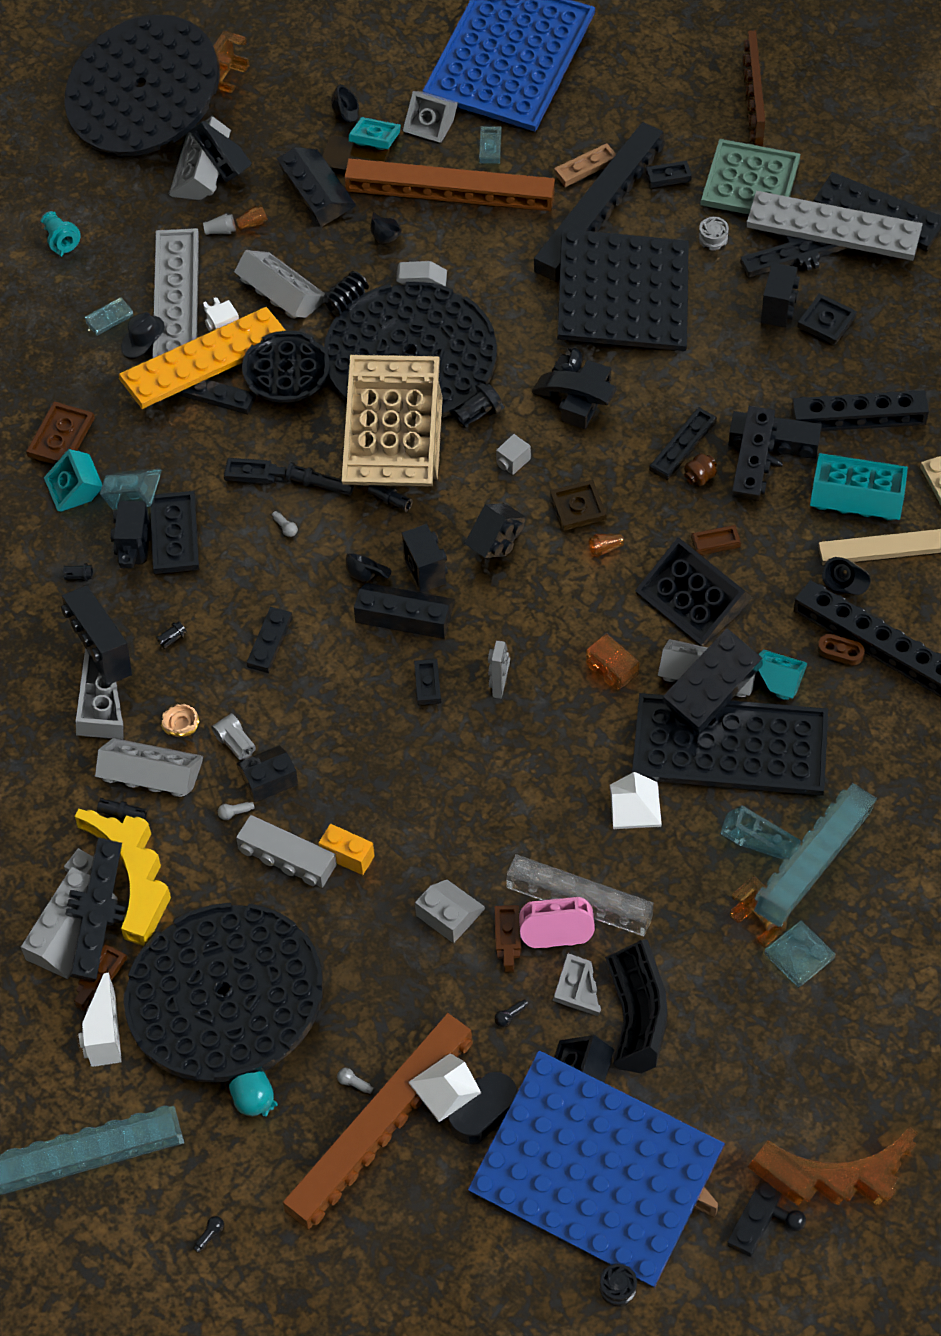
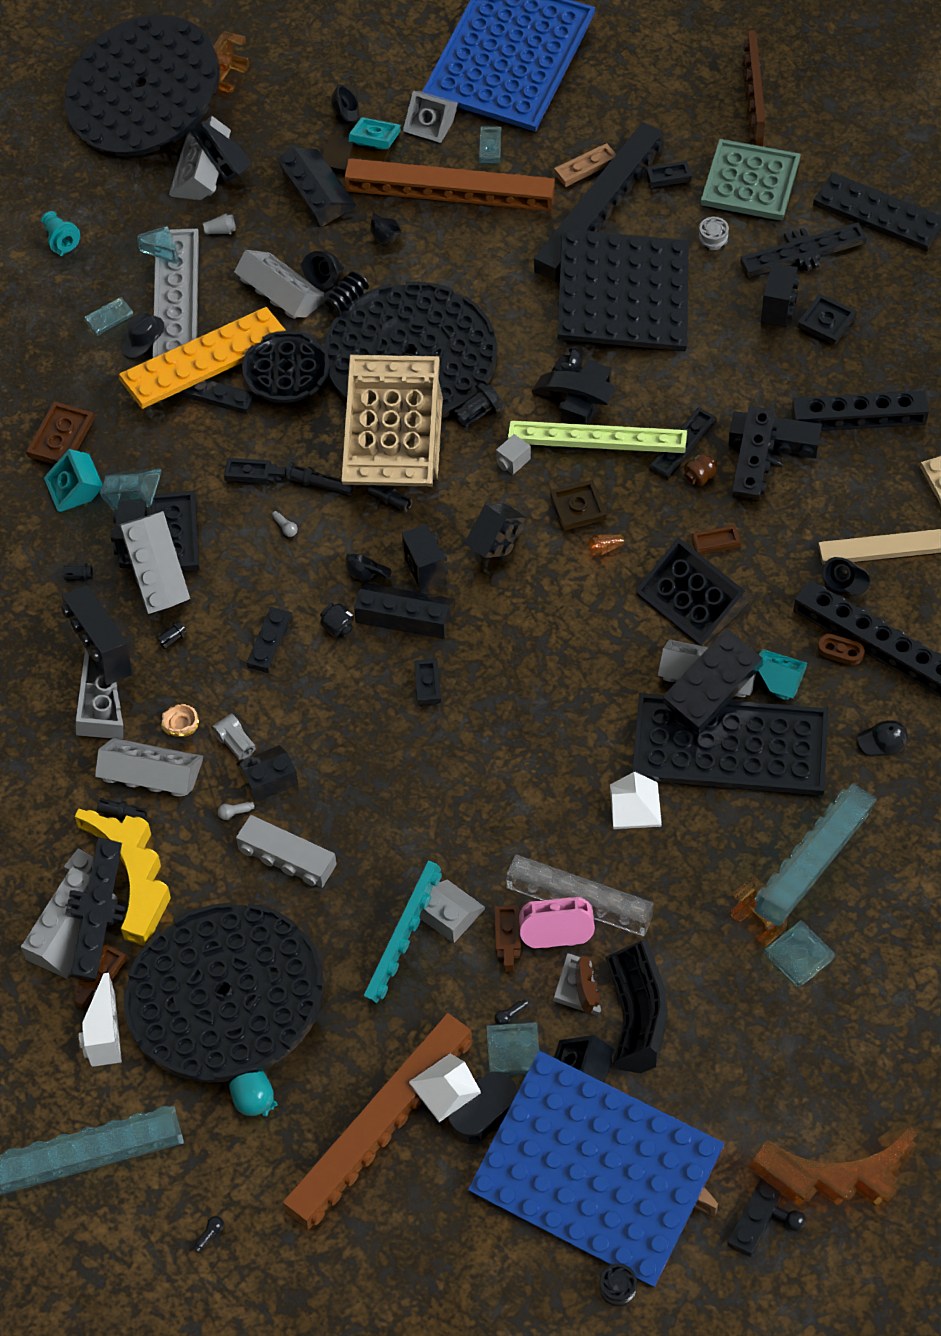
(154, 562): none -> light grey slope
(158, 244): none -> clear light blue slope
(219, 314): white brick -> none
(253, 217): clear orange cone -> none
(321, 269): none -> black piece
(336, 620): none -> black head
(347, 1077): light grey piece -> none
(349, 849): light orange brick -> none
(399, 941): none -> teal plate
(421, 272): light grey slope -> none
(498, 668): light grey wing -> none
(512, 1047): none -> clear light blue plate
(585, 987): none -> reddish brown slope
(600, 436): none -> yellowish green plate
(612, 662): clear orange brick -> none
(758, 833): clear light blue slope -> none
(834, 225): light grey plate -> none
(859, 486): teal slope -> none
(881, 740): none -> black cap

